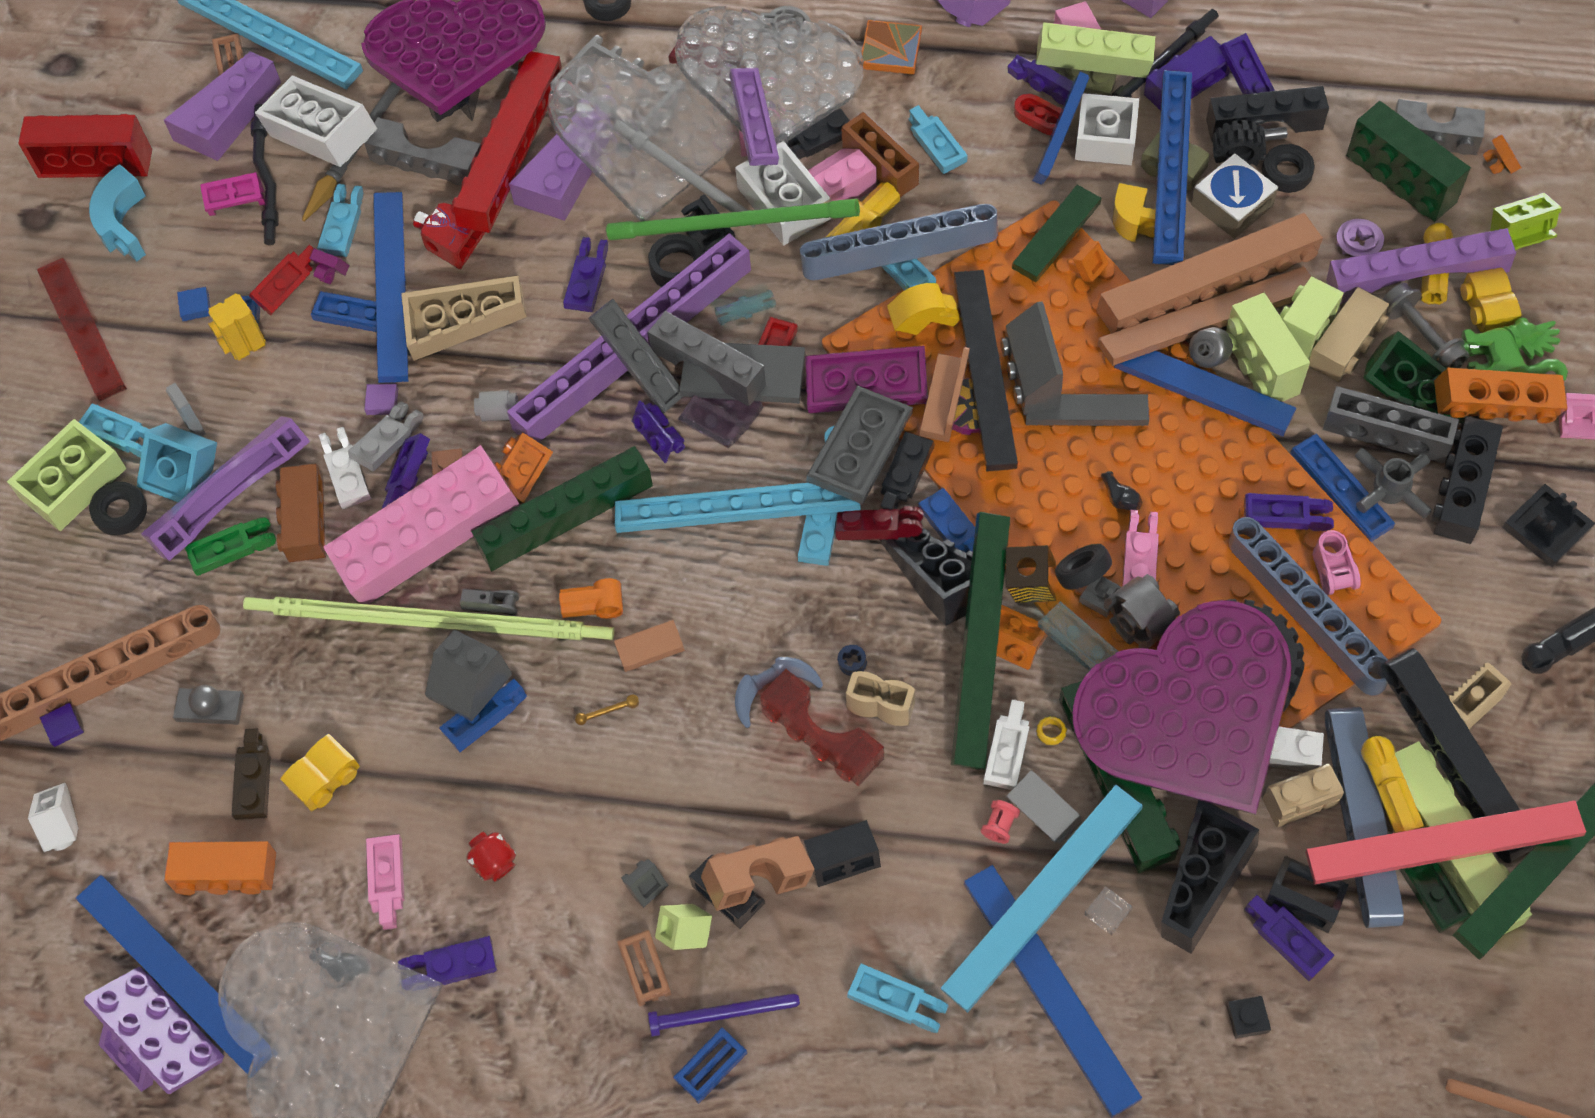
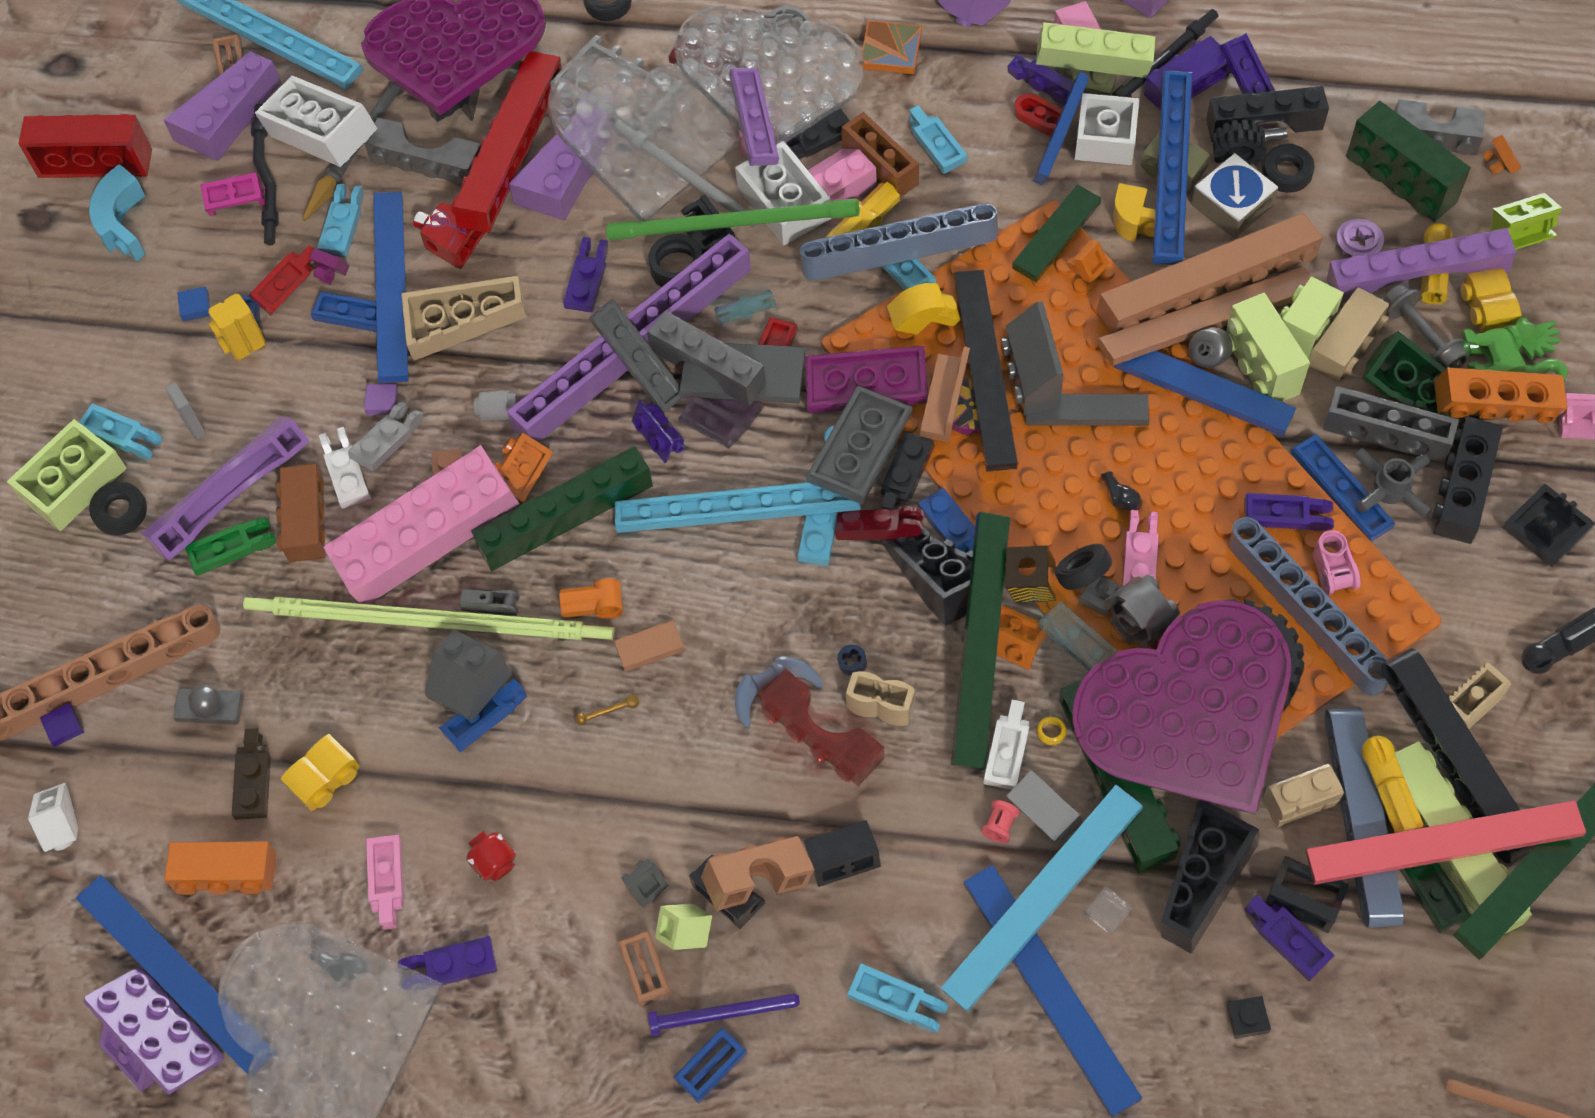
(81, 329): clear red tile -> none
(174, 461): medium azure slope -> none
(404, 472): dark purple hinge -> none
(1297, 750): white brick -> none

